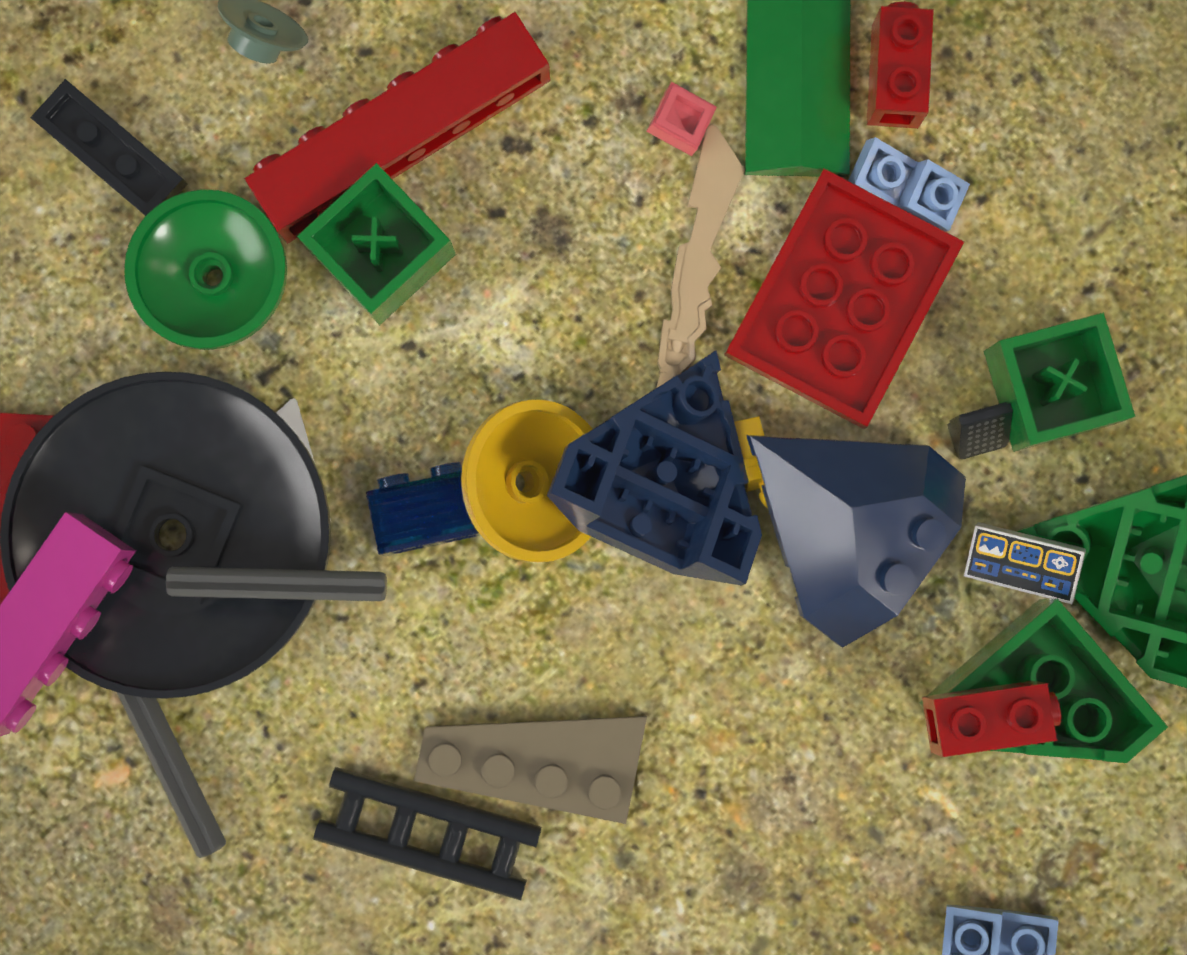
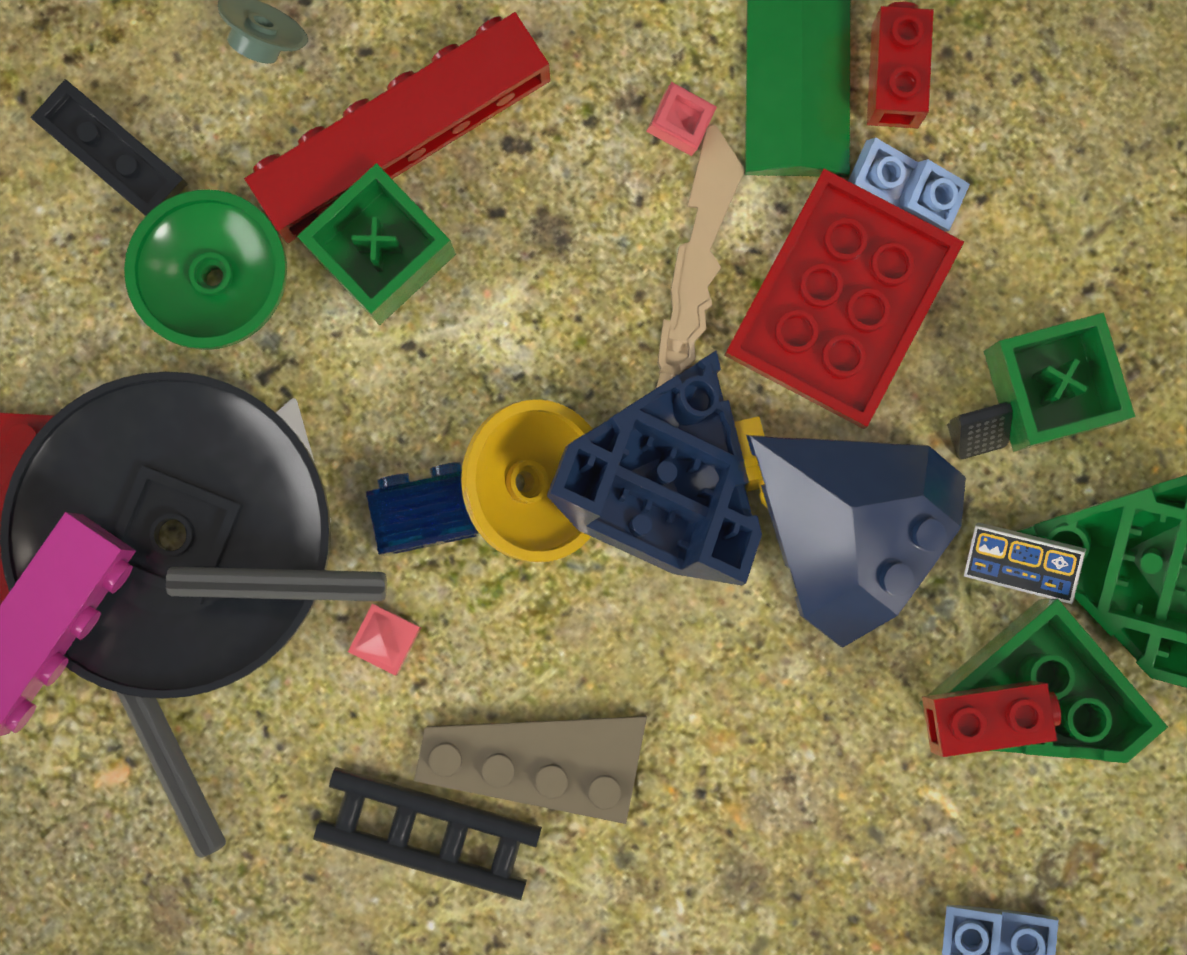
(384, 639): none -> coral tile

